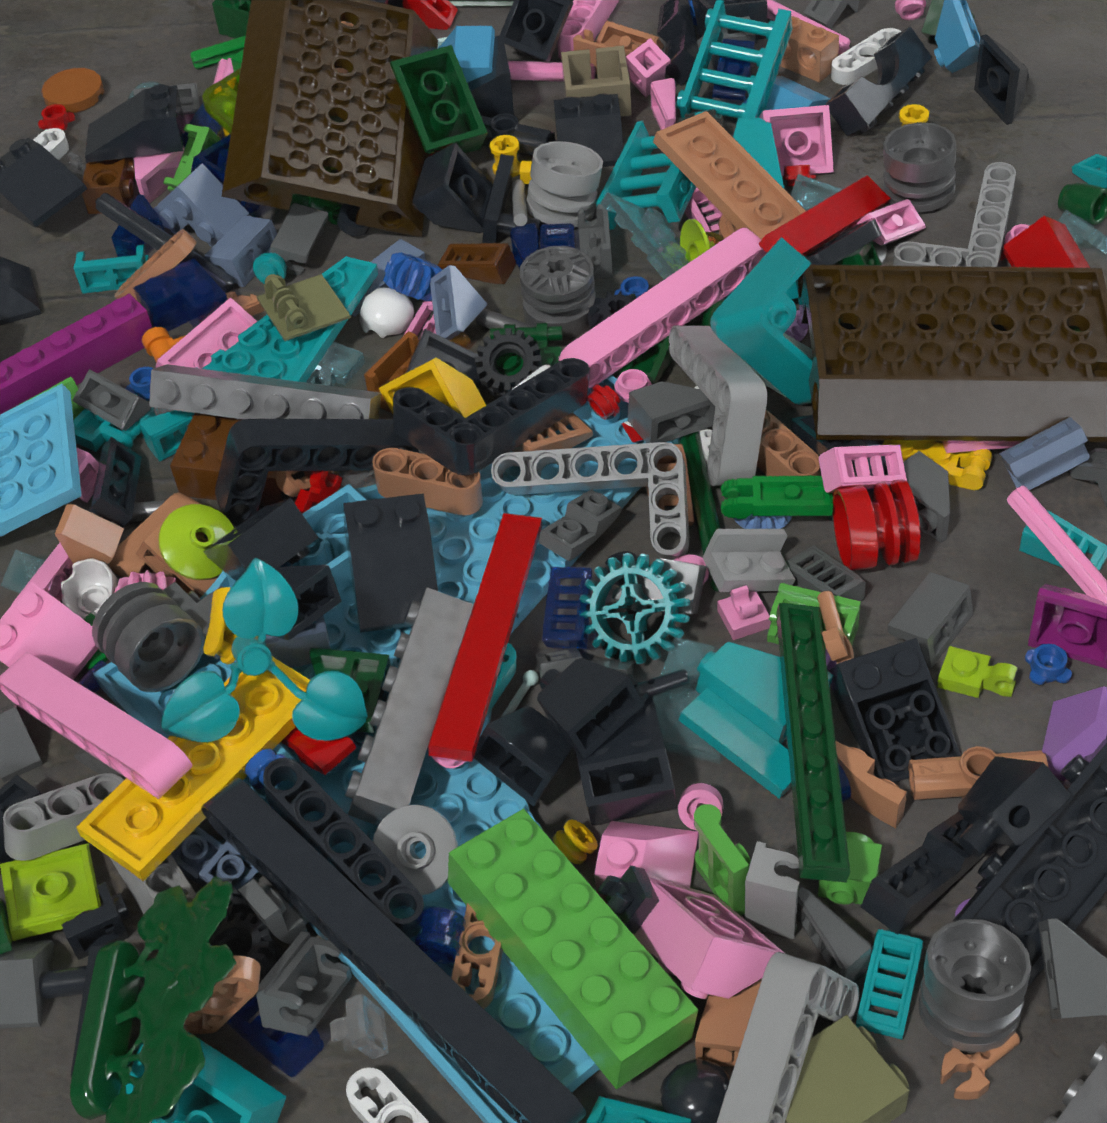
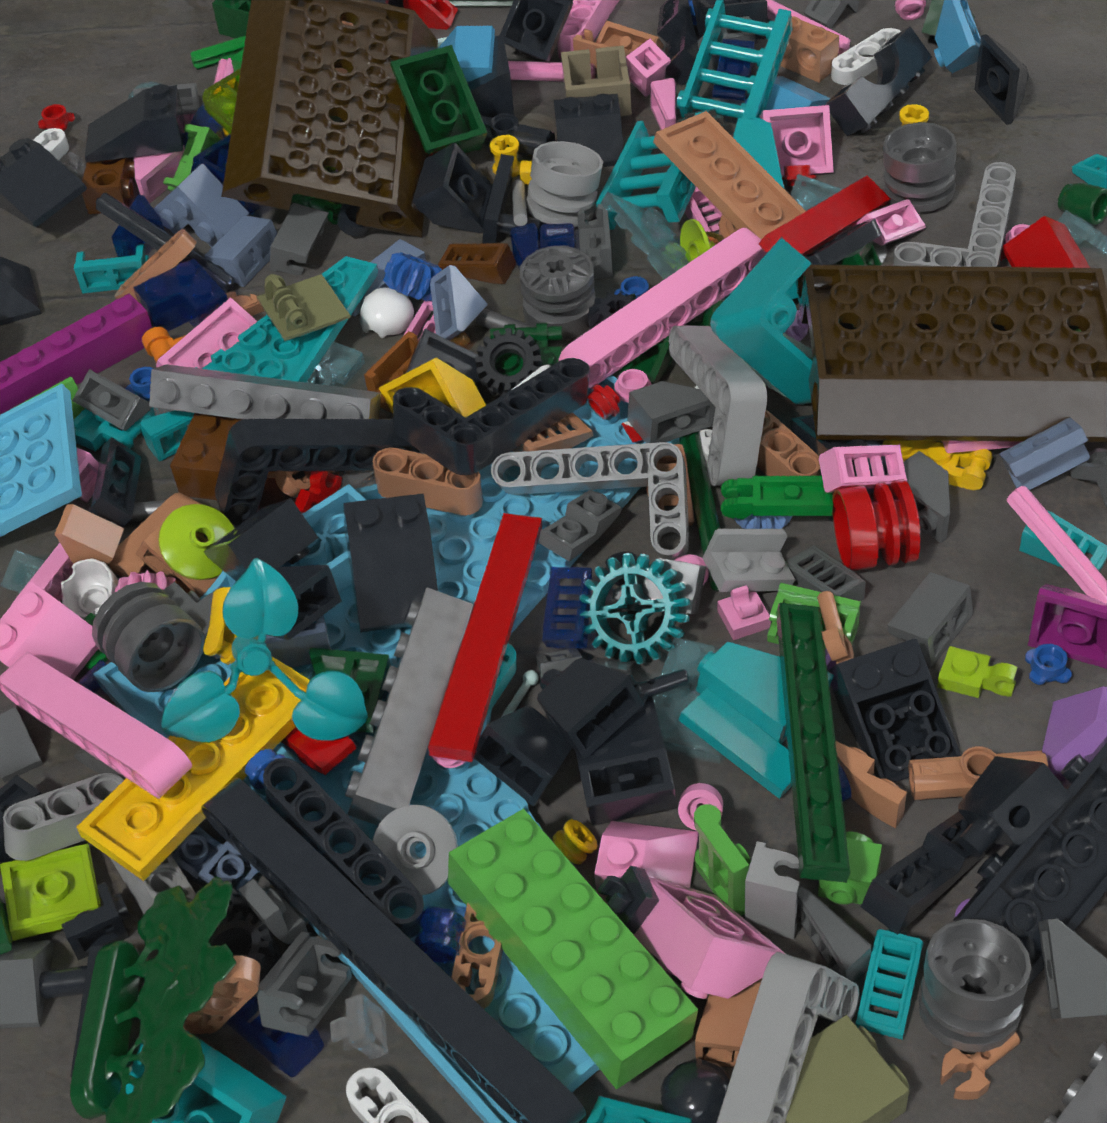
(74, 89): dark orange tile -> none
(269, 264): teal plate -> none

